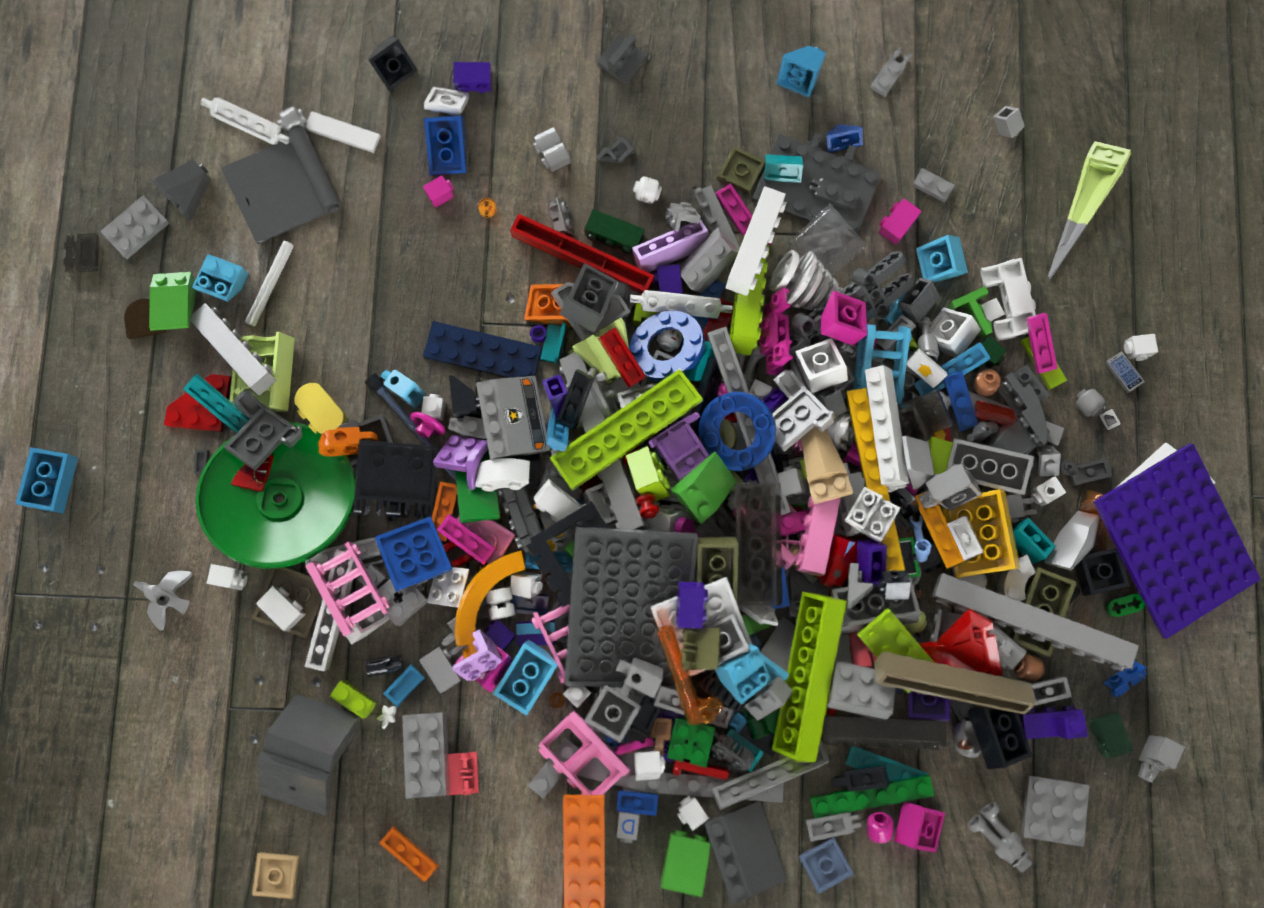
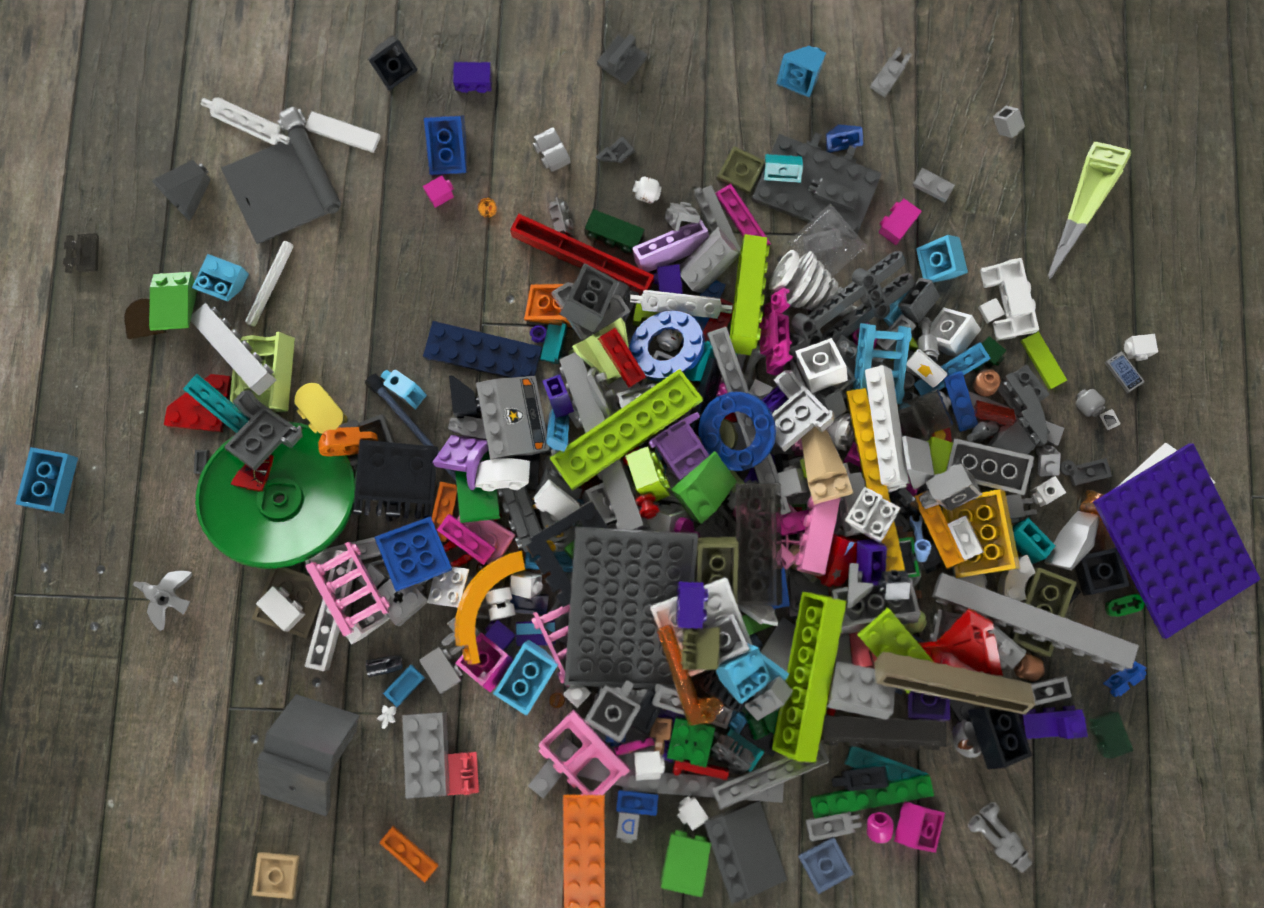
(134, 227): light grey plate -> none
(227, 577): white brick -> none
(353, 699): lime brick -> none
(427, 426): dark pink piece -> none
(434, 406): white brick -> none
(446, 101): white plate -> none
(485, 659): lavender bracket -> none
(575, 399): black tile -> none
(647, 677): light grey torso -> none
(755, 241): white brick -> none
(844, 318): dark pink slope -> none
(975, 309): bright green bracket -> none
(1041, 343): dark pink plate -> none
(1055, 810): light grey plate -> none
(1157, 756): light grey hinge -> none

